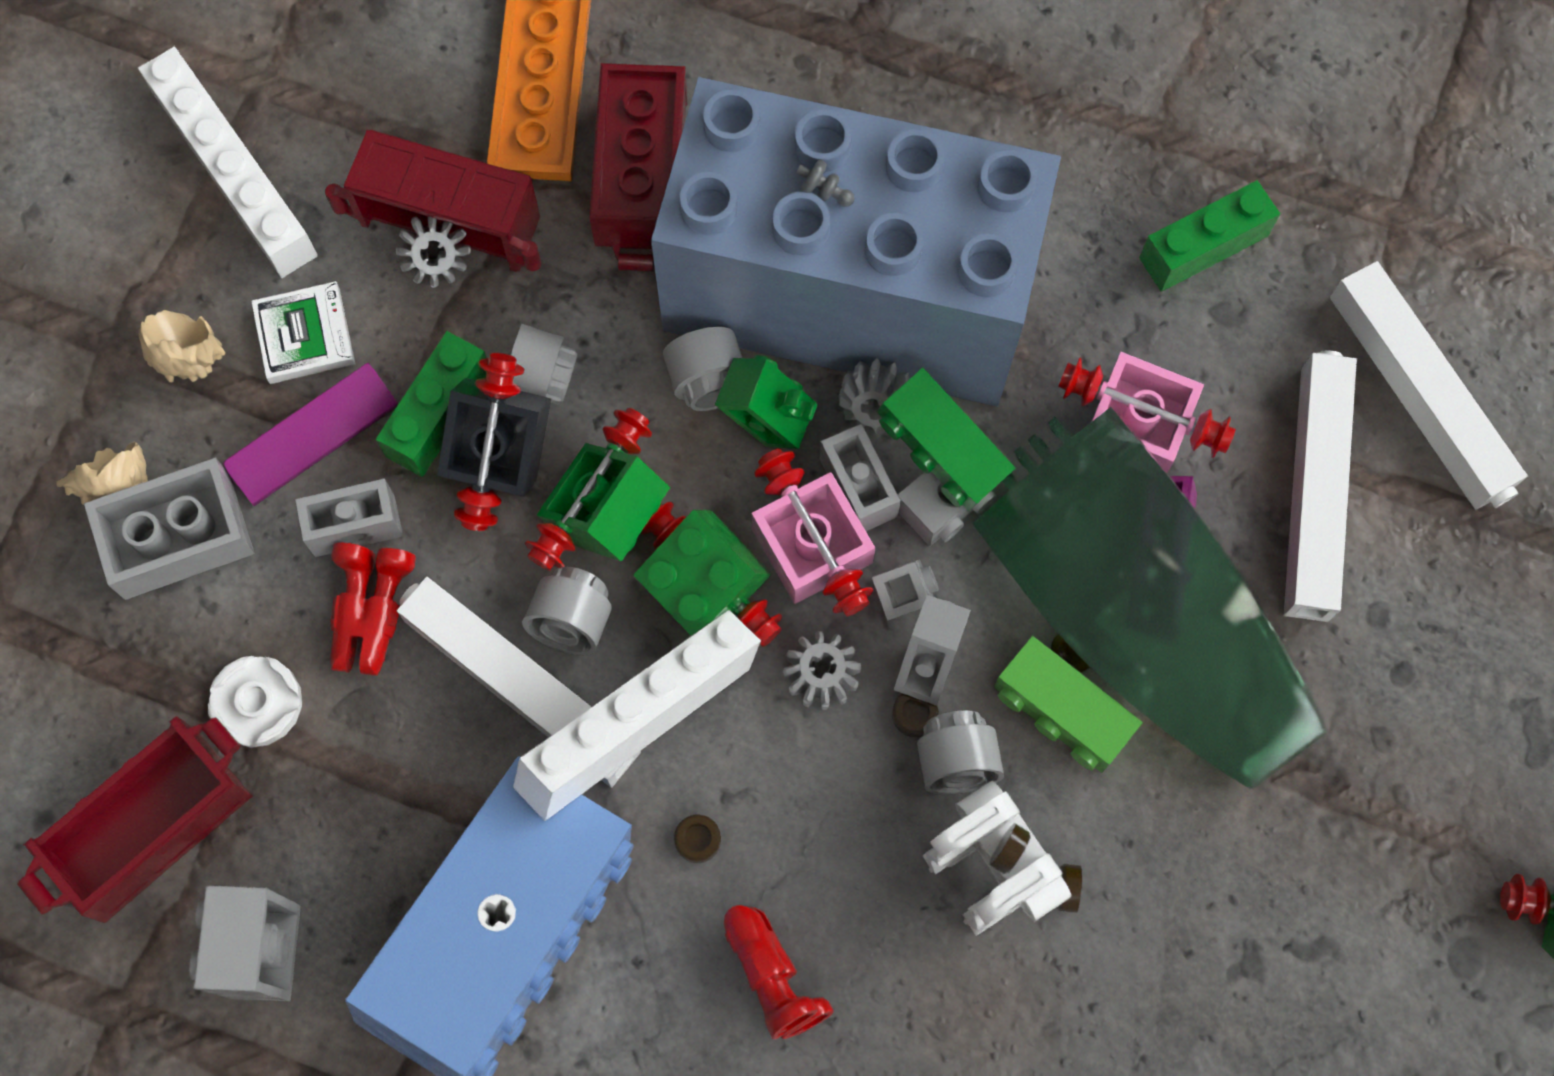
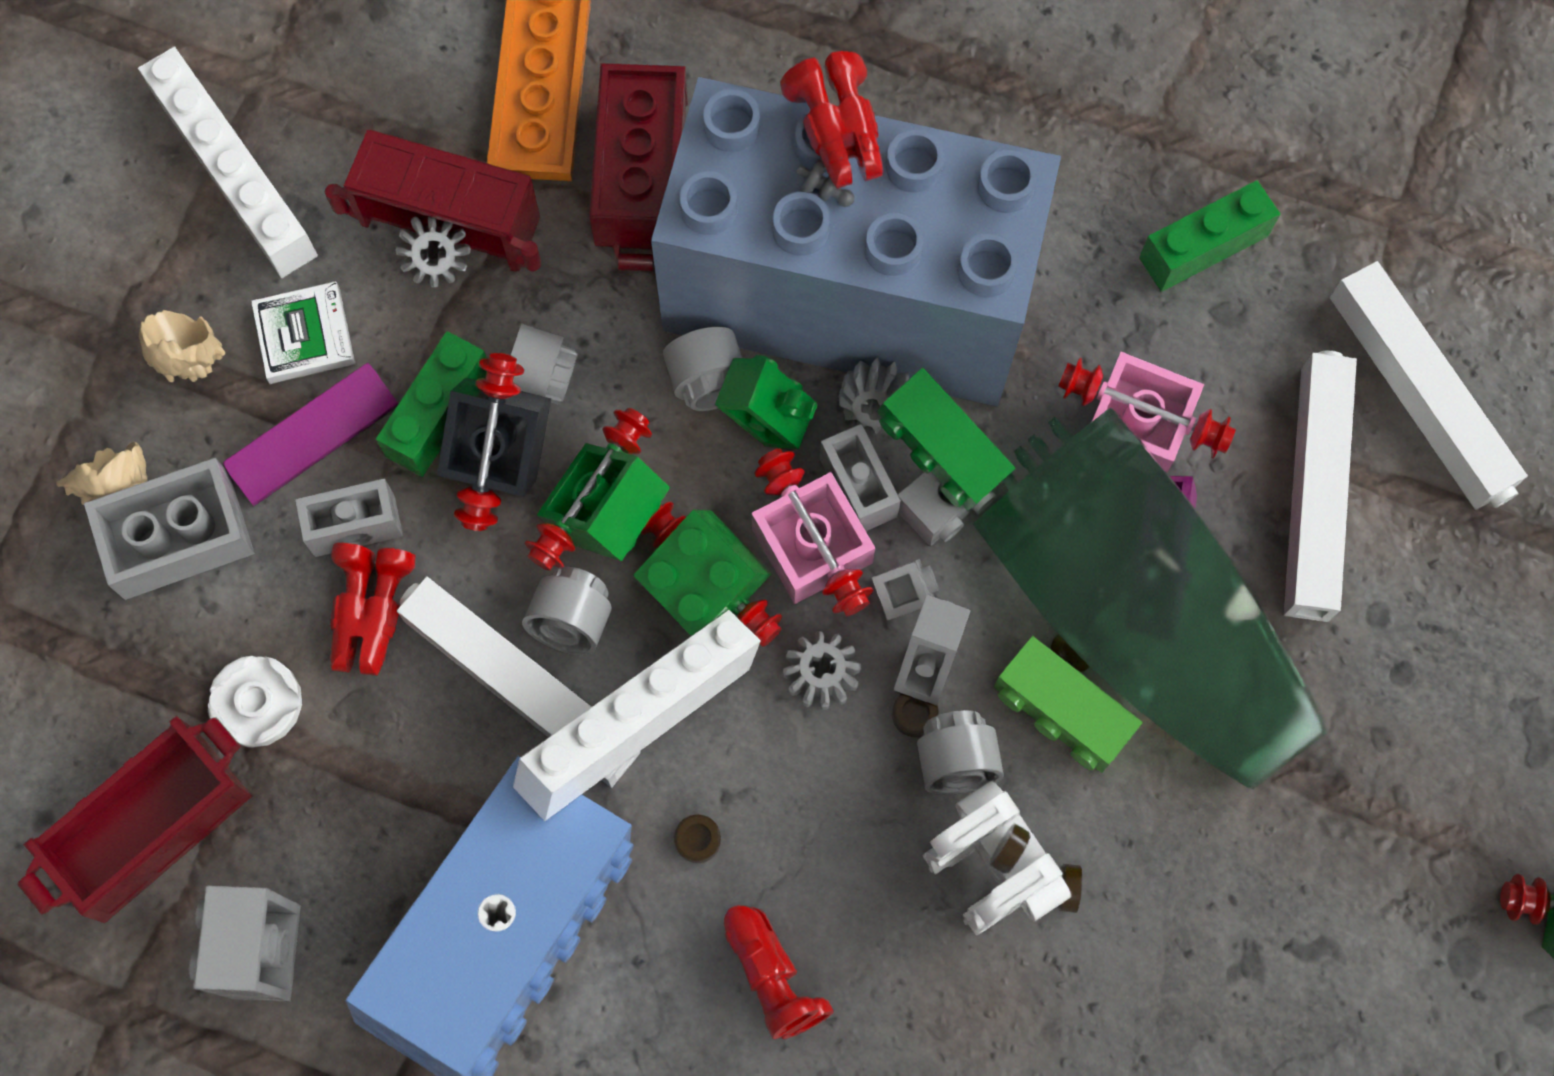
(837, 130): none -> red piece

